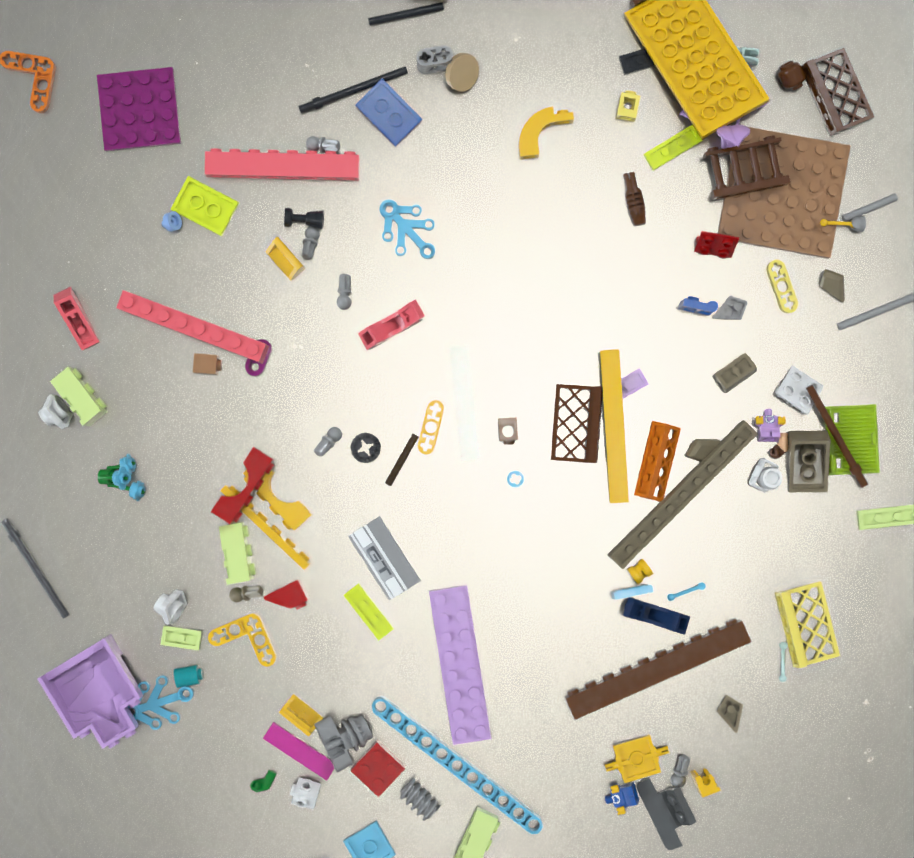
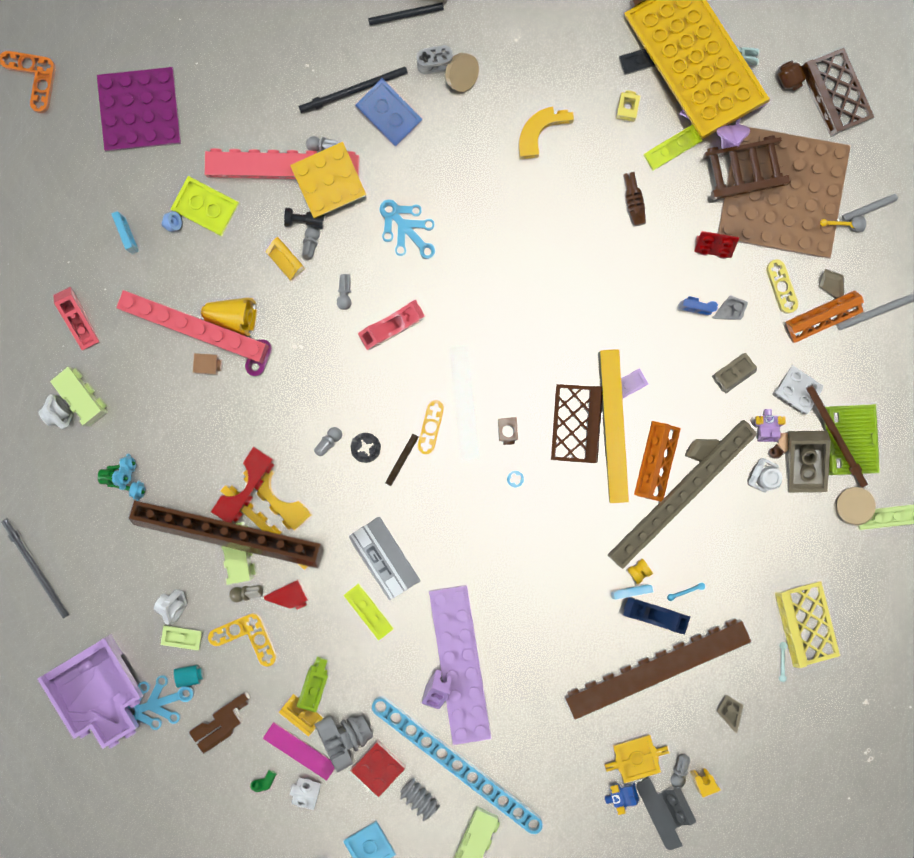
(125, 232): none -> medium azure tile
(226, 534): none -> reddish brown brick
(226, 717): none -> reddish brown plate
(231, 314): none -> yellow cone
(313, 686): none -> lime hinge
(328, 180): none -> yellow plate
(436, 691): none -> lavender hinge
(824, 313): none -> orange fence
(856, 506): none -> tan tile

